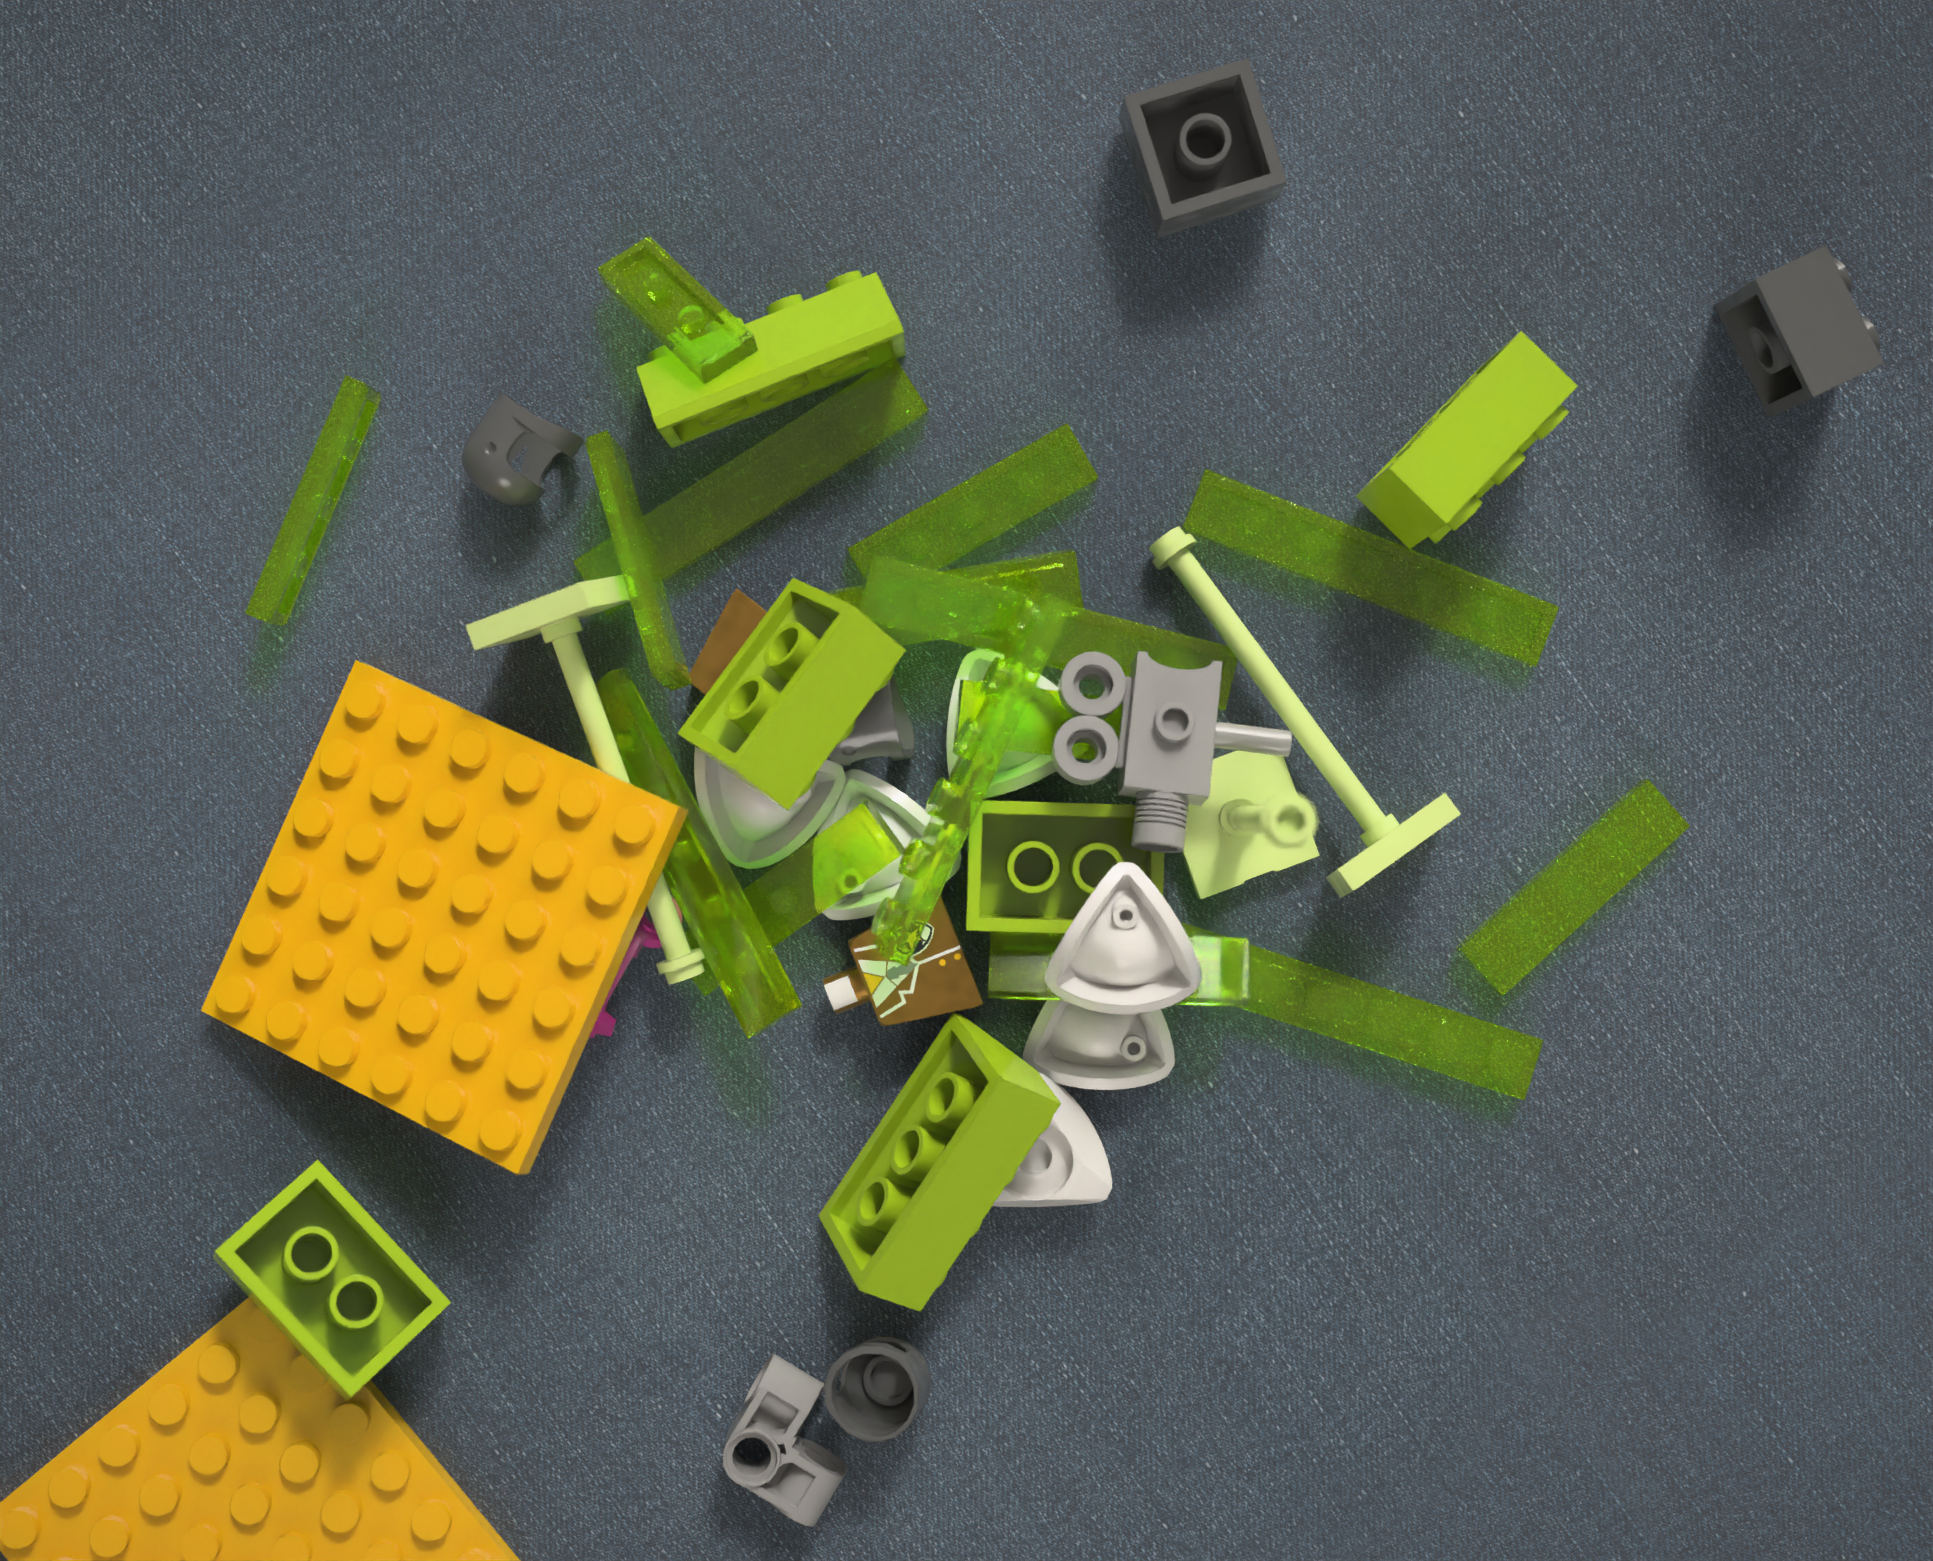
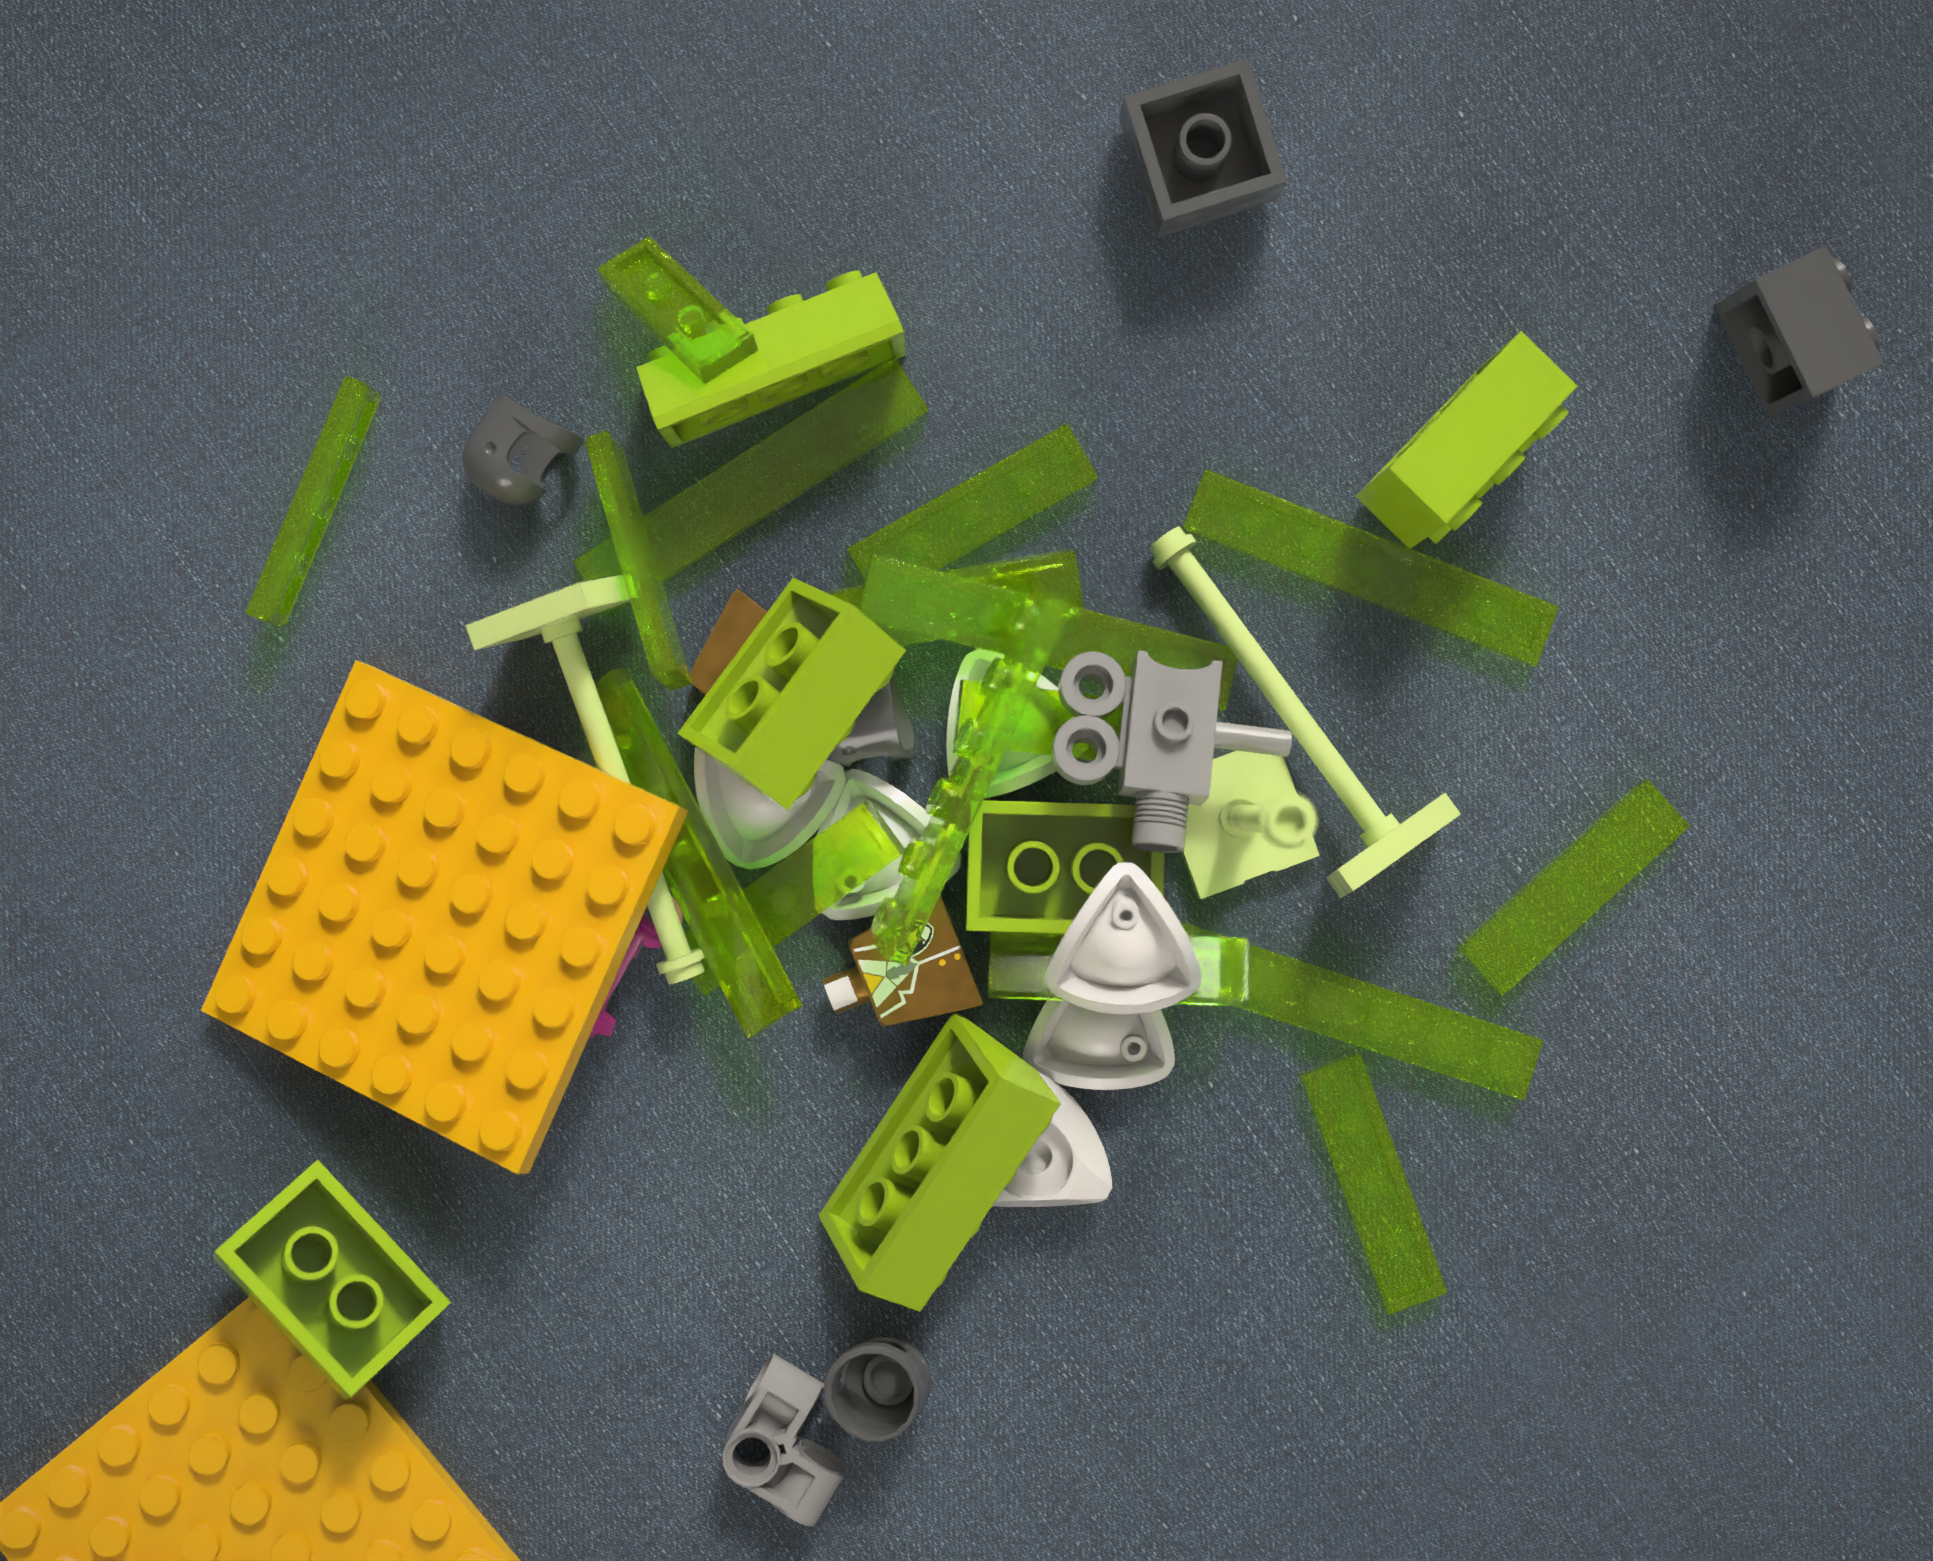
(1373, 1183): none -> clear neon green tile

